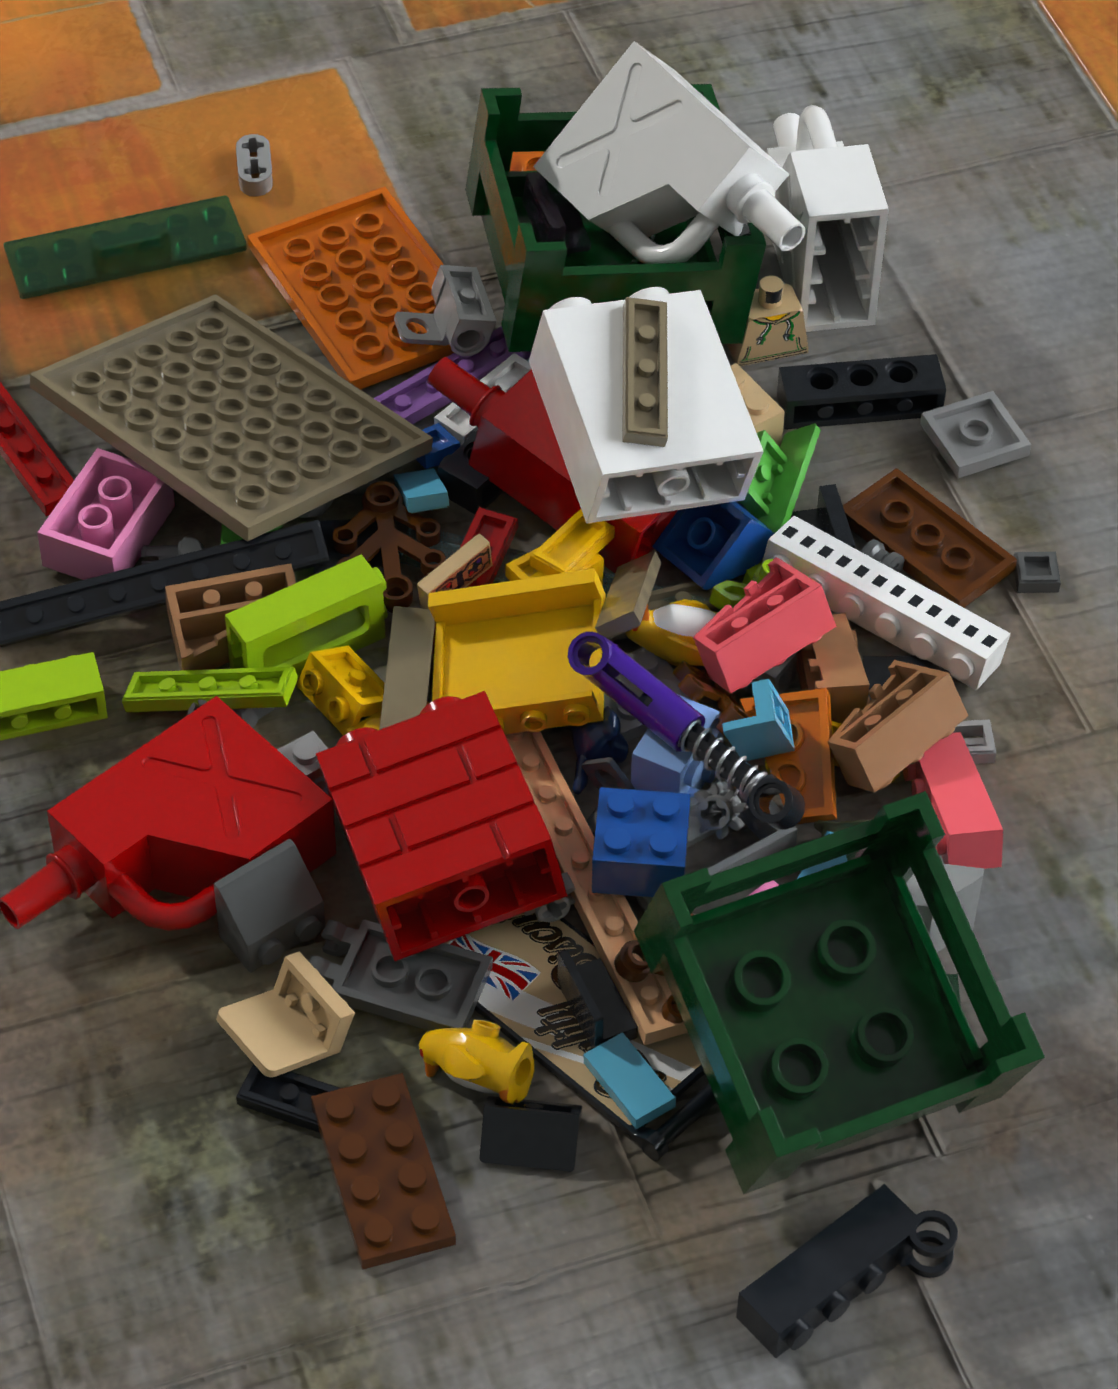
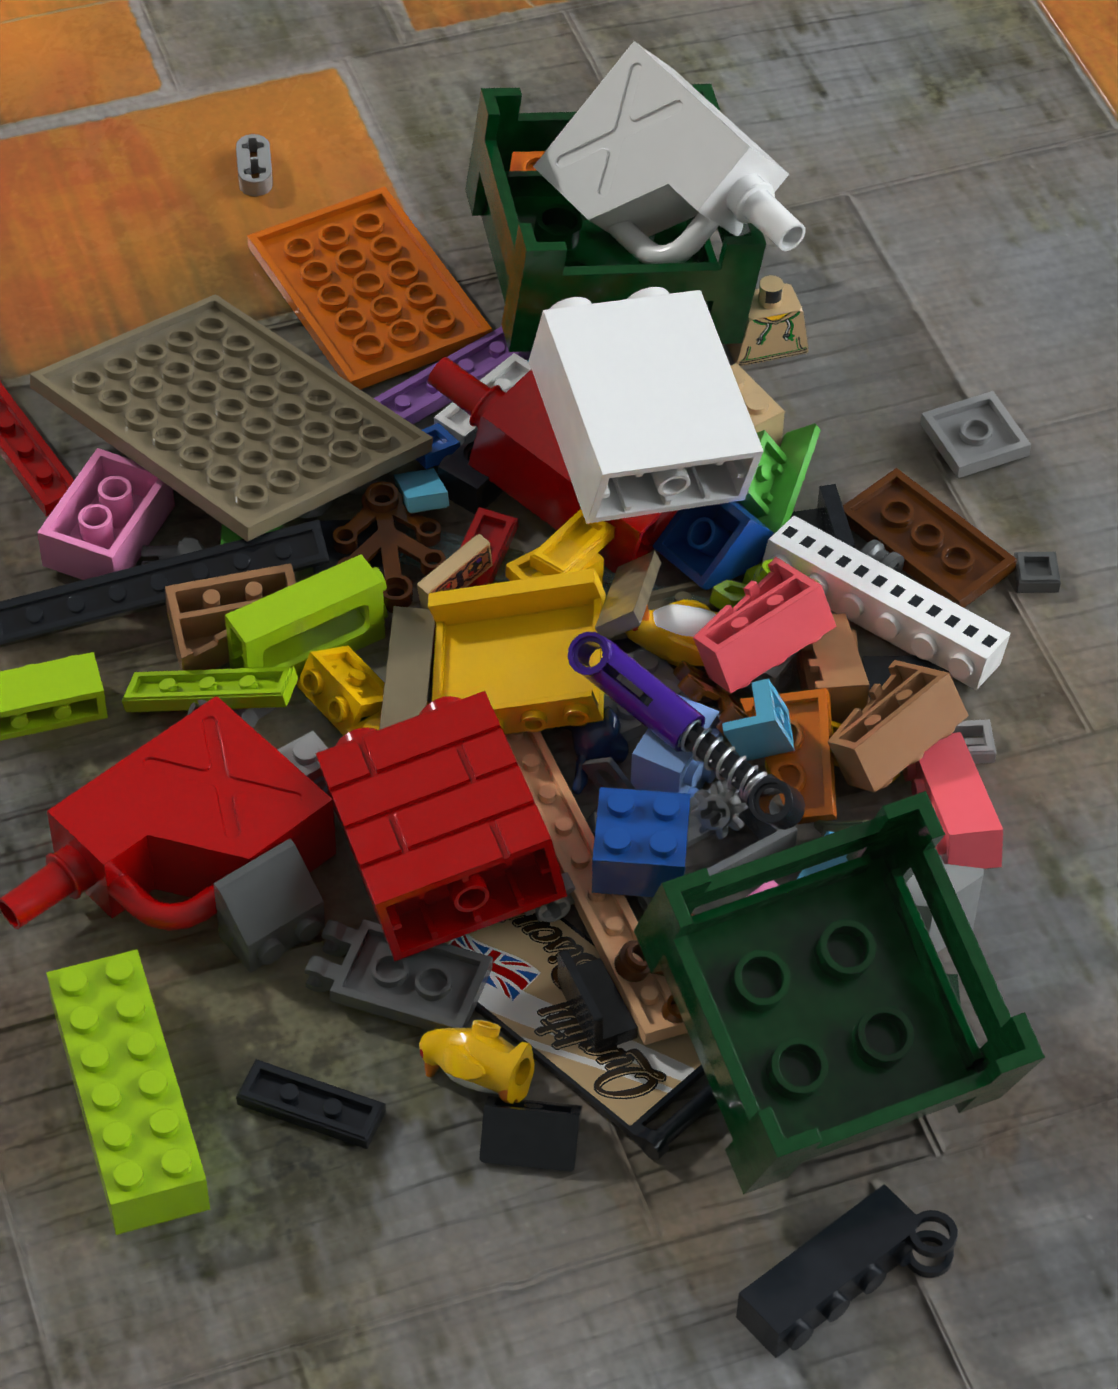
(124, 247): clear green bracket -> none
(128, 1092): none -> lime brick
(291, 1023): tan bracket -> none
(383, 1171): reddish brown plate -> none
(461, 313): light grey piece -> none
(553, 215): panel -> none
(629, 1080): medium azure tile -> none
(645, 372): dark tan tile -> none
(844, 219): white piece -> none
(860, 391): black brick -> none

